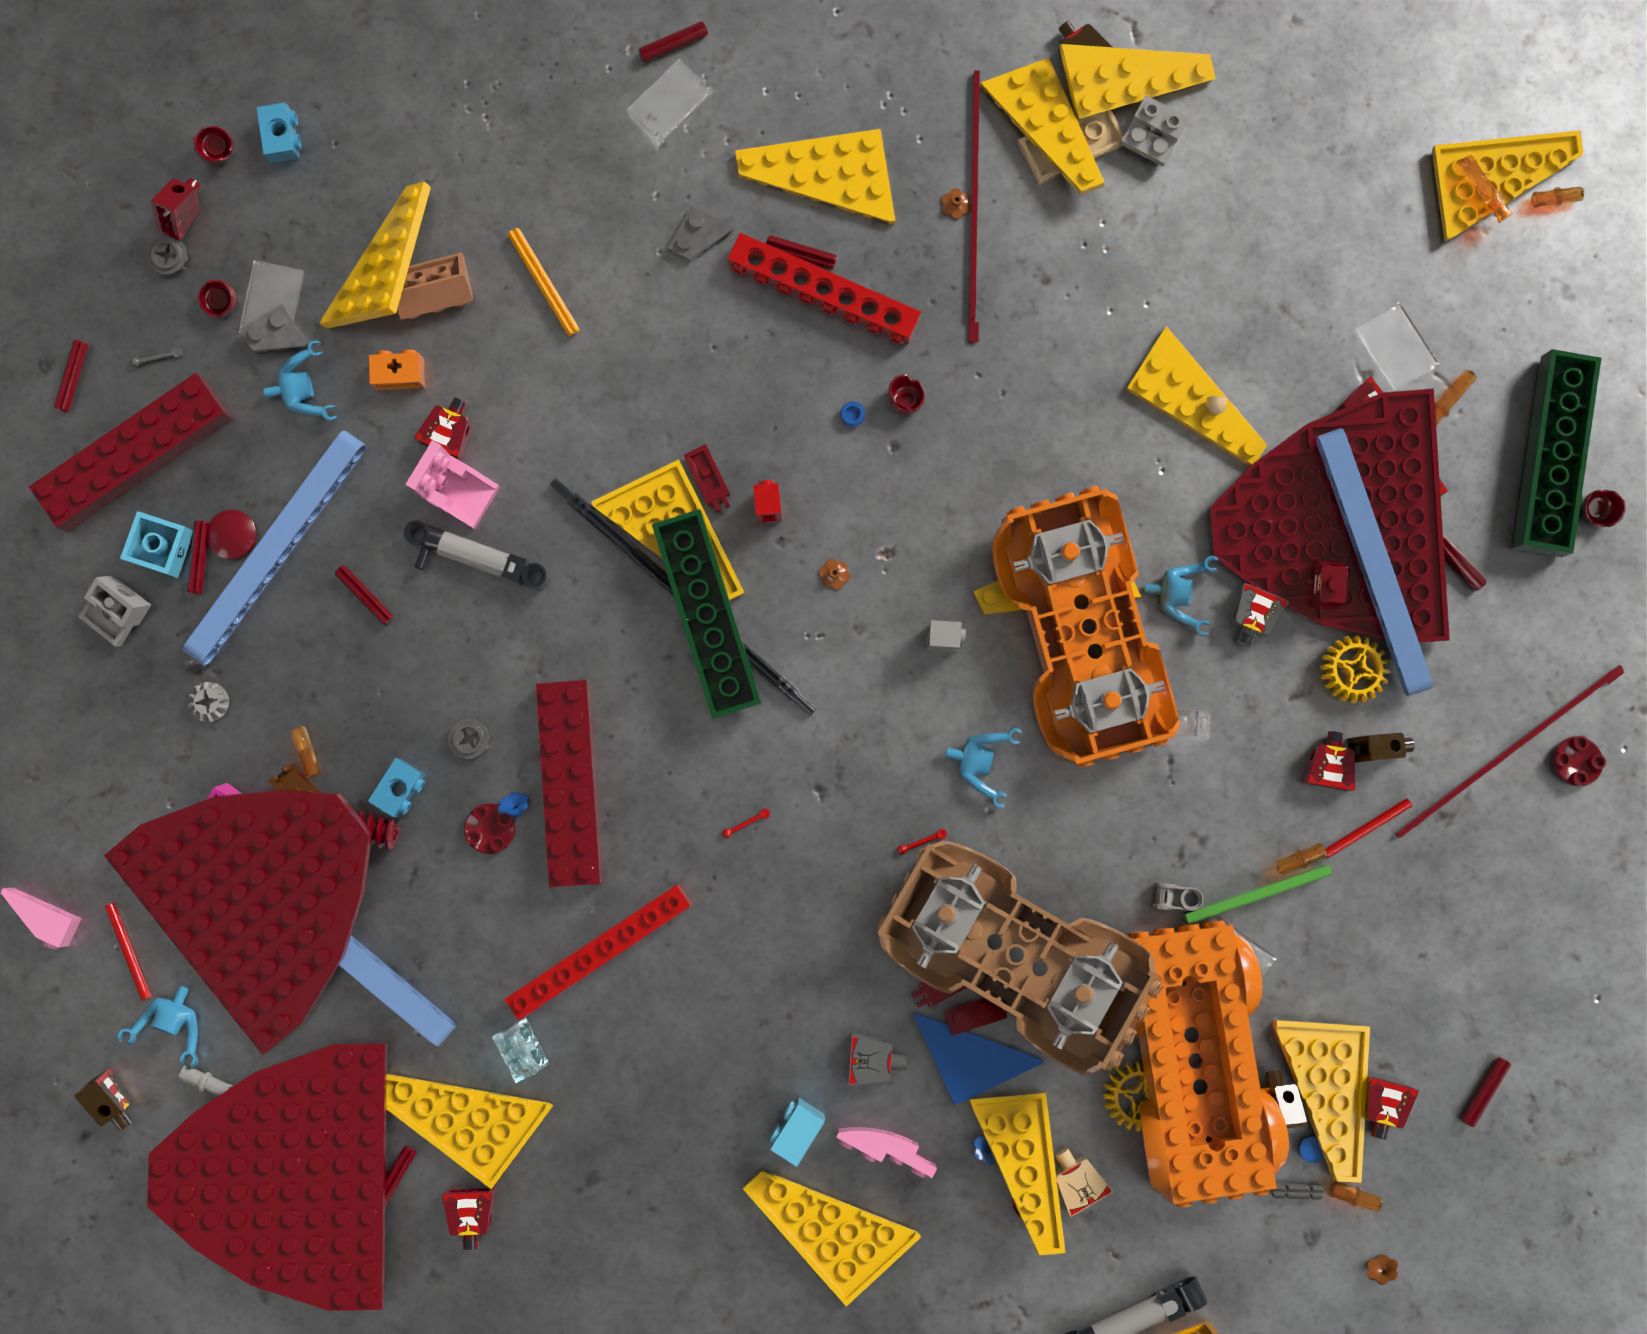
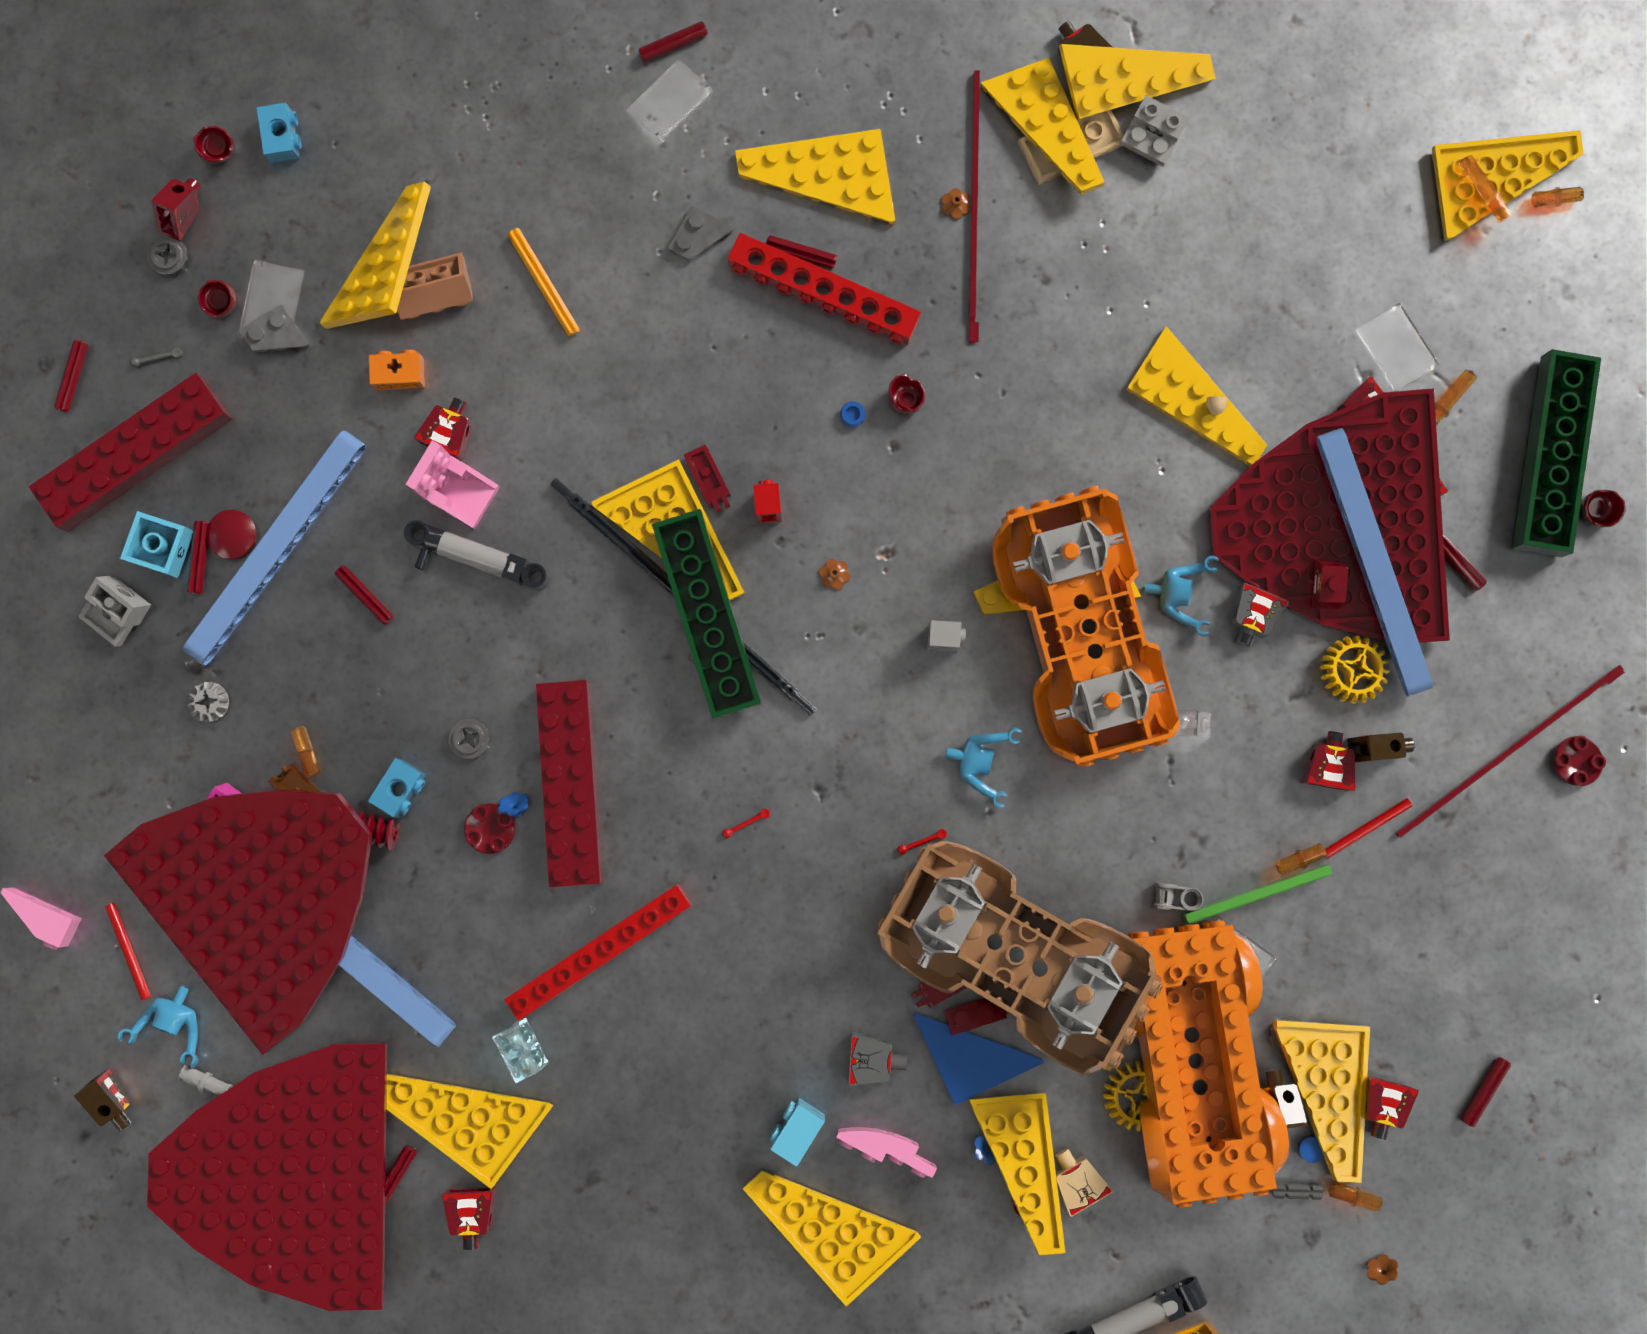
(297, 385): dark azure piece -> none

